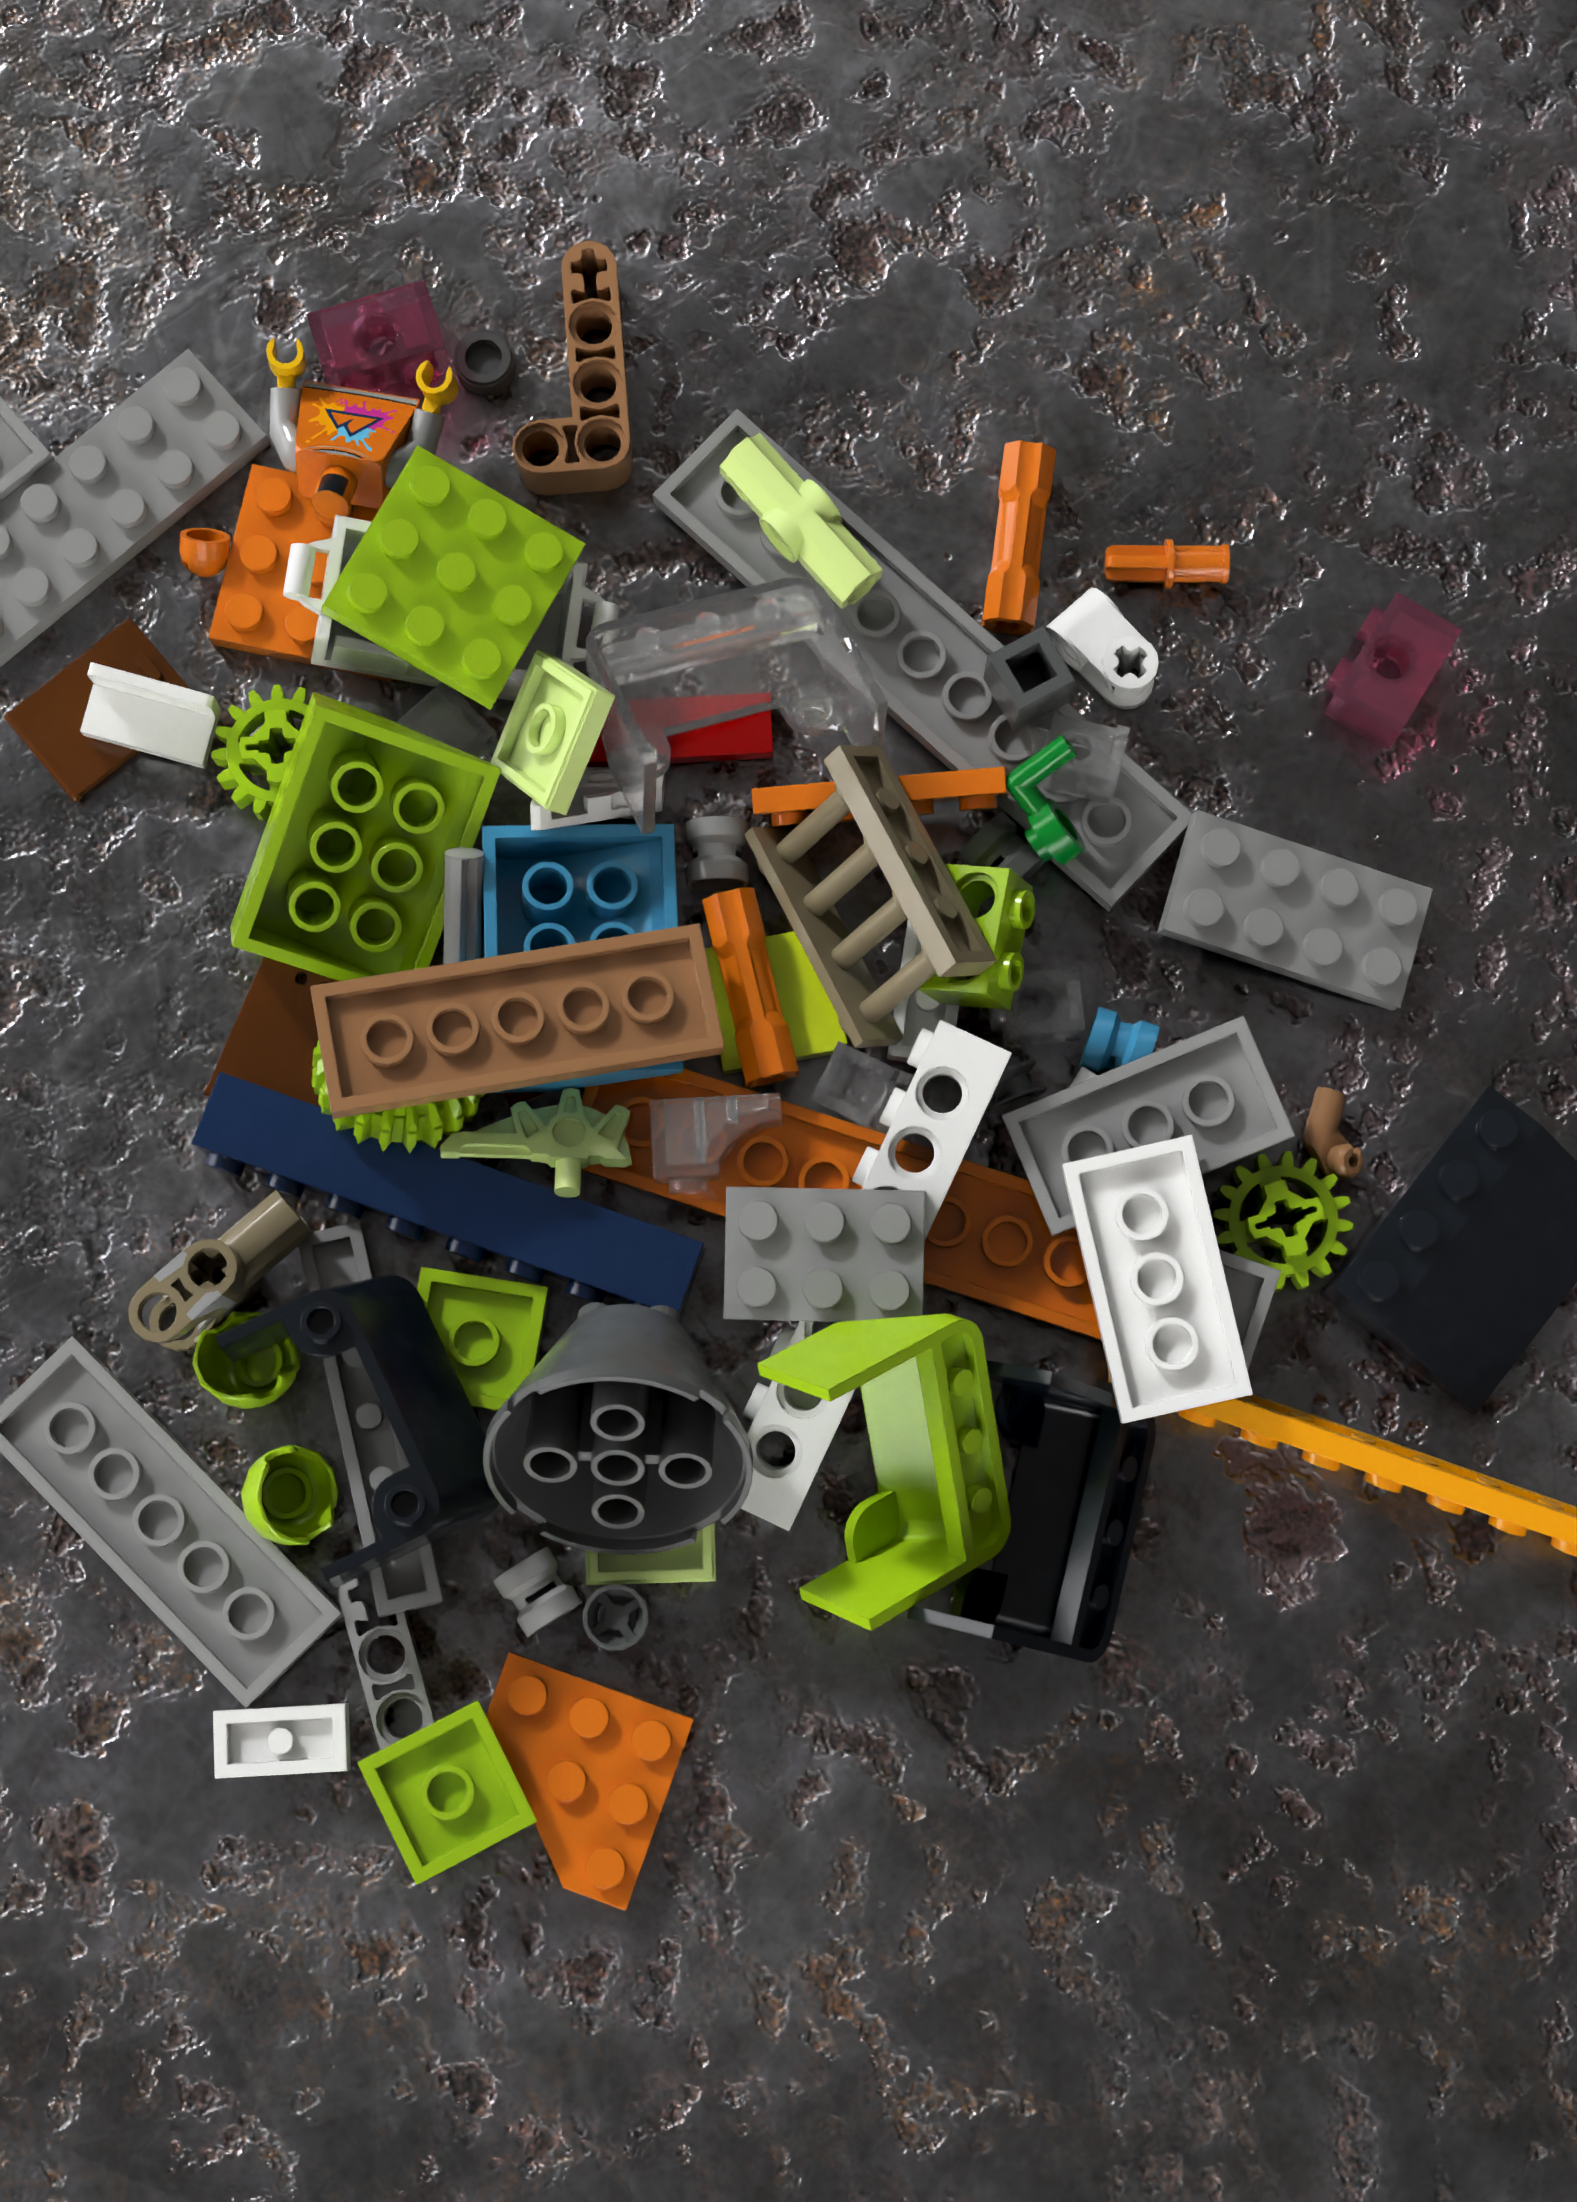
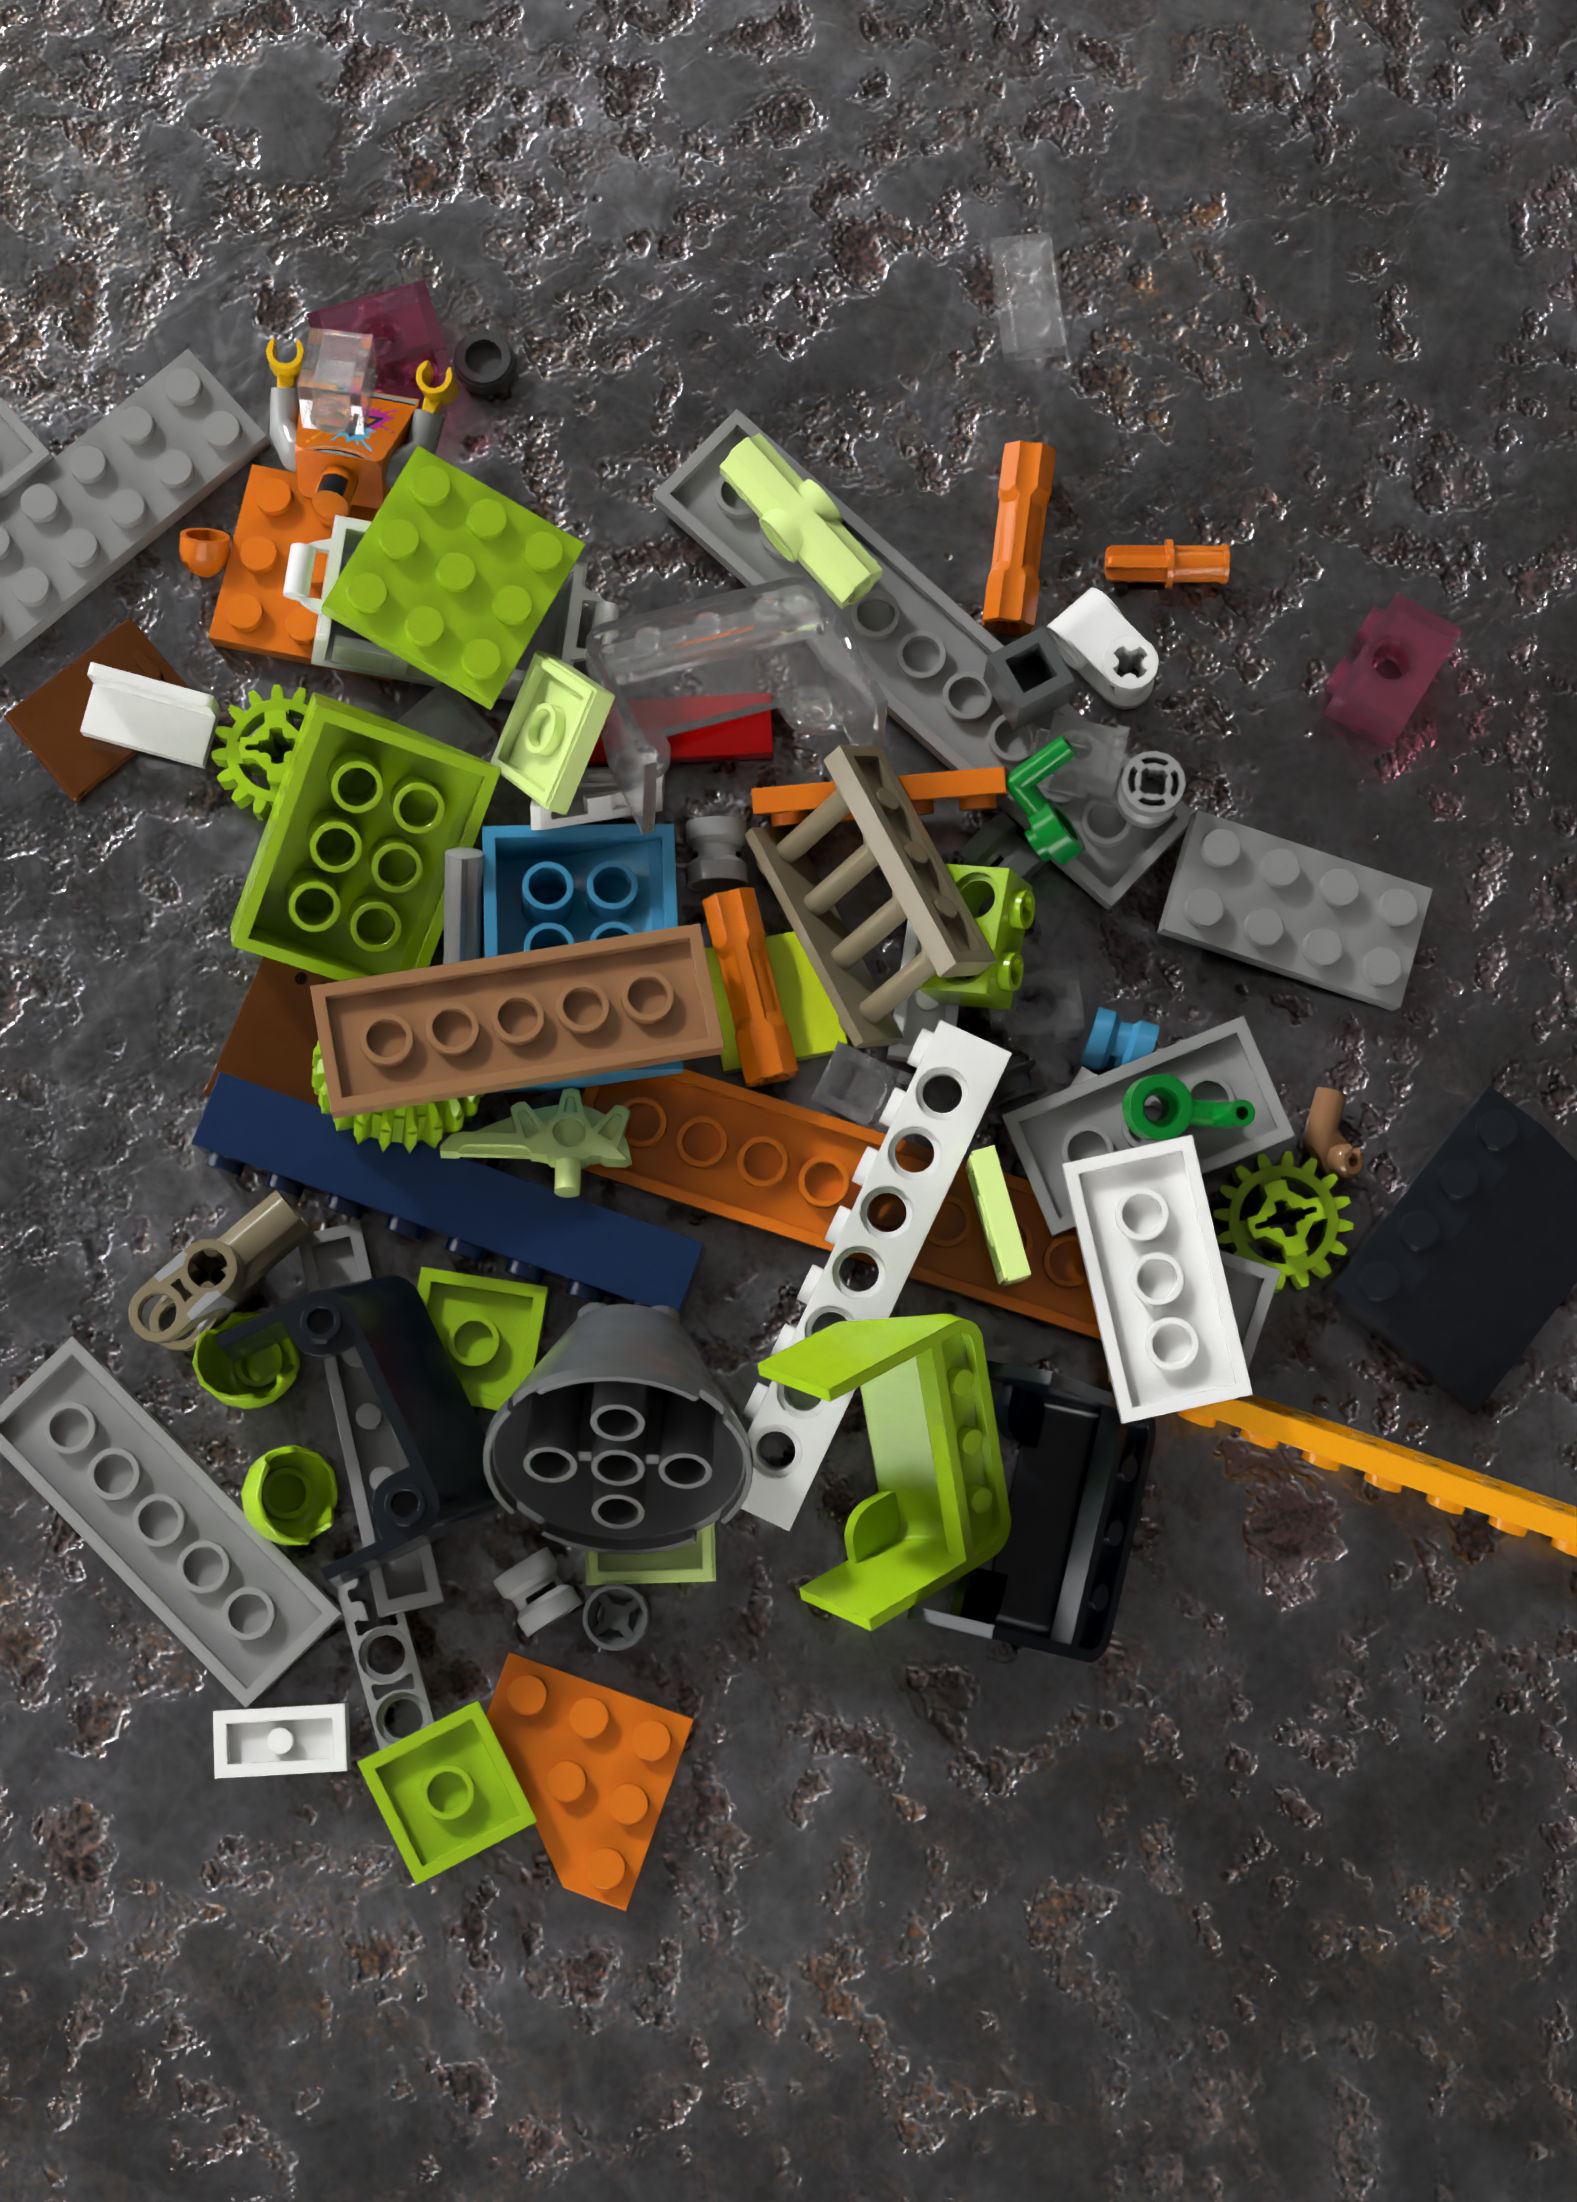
(337, 381): none -> clear brick
(589, 368): medium nougat beam -> none
(698, 1134): clear arch -> none
(823, 1254): light grey plate -> none
(997, 1217): none -> yellowish green tile
(1027, 296): none -> clear plate
(1142, 800): none -> light grey wheel
(1178, 1109): none -> green plate

